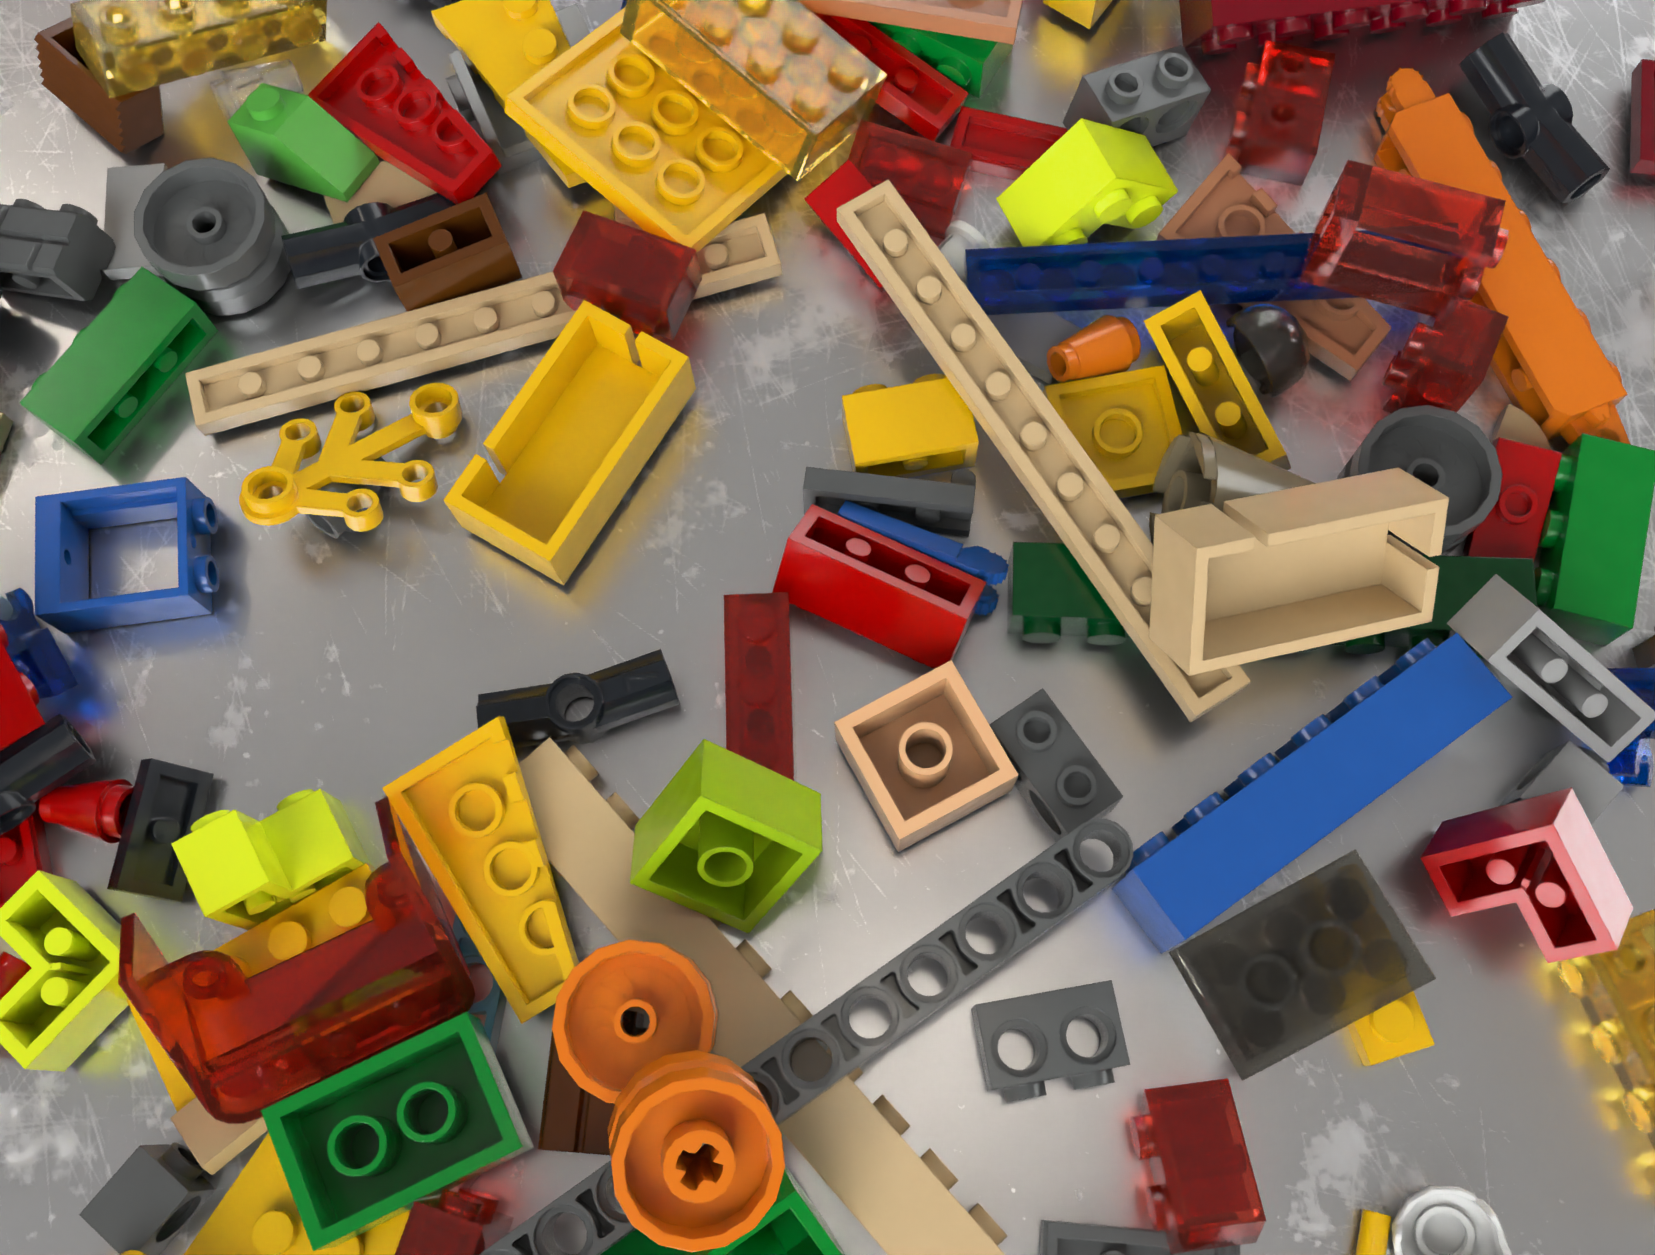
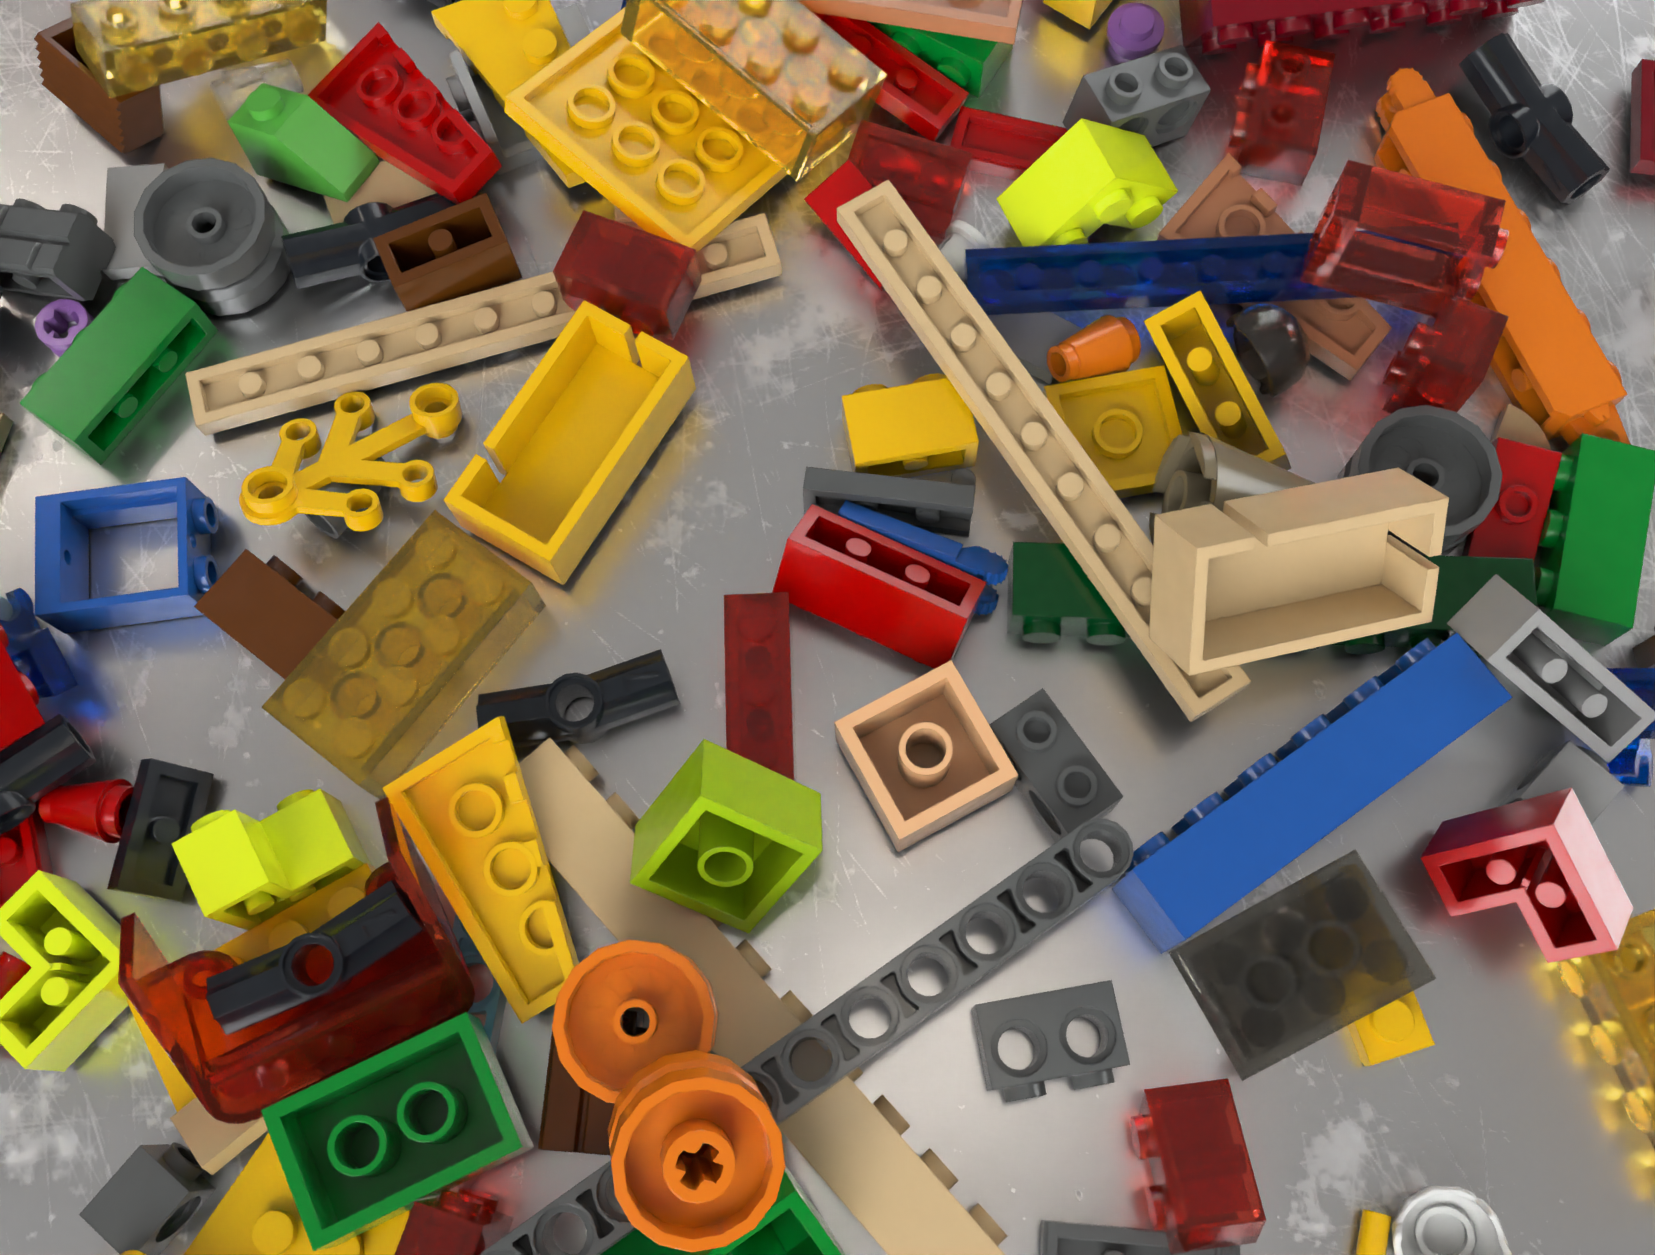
(54, 320): none -> medium lavender bush
(267, 612): none -> reddish brown brick
(280, 978): none -> black piece
(406, 654): none -> clear yellow brick
(1135, 30): none -> medium lavender plate

